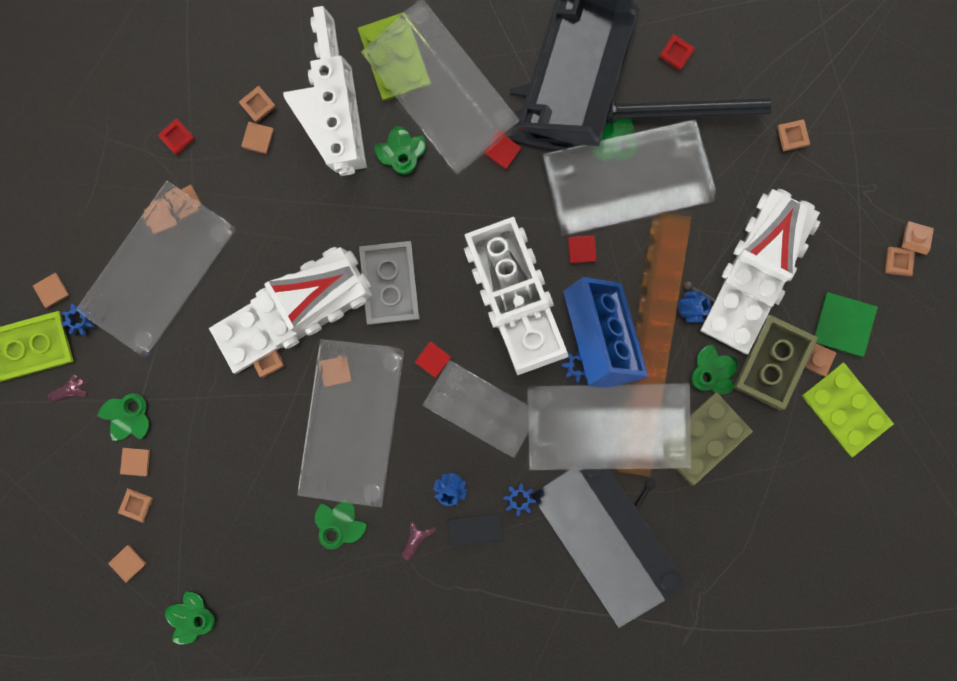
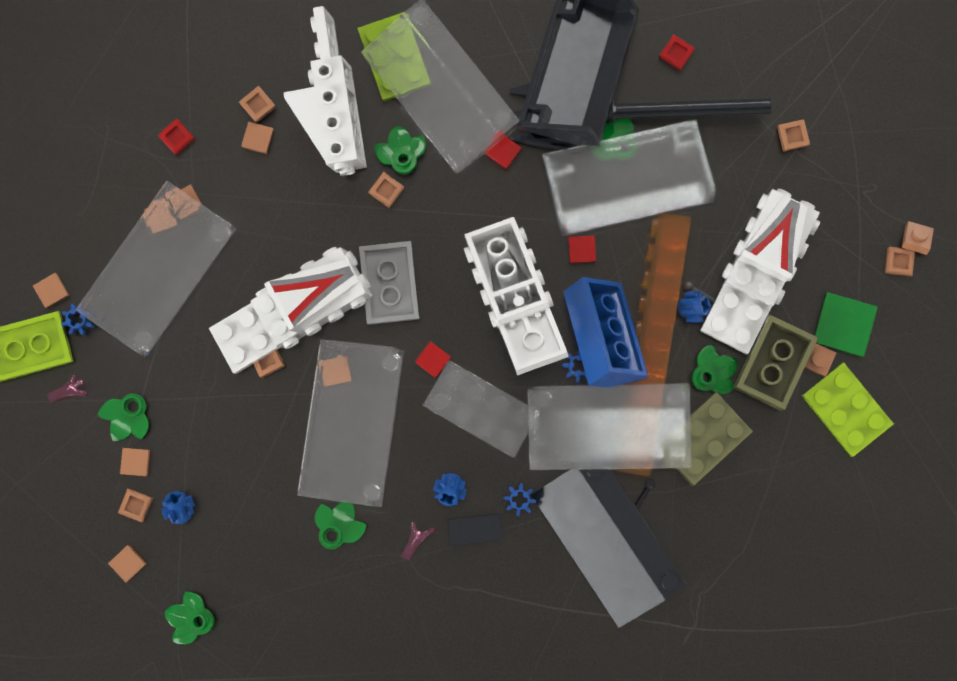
(177, 507): none -> blue gear
(386, 190): none -> nougat tile

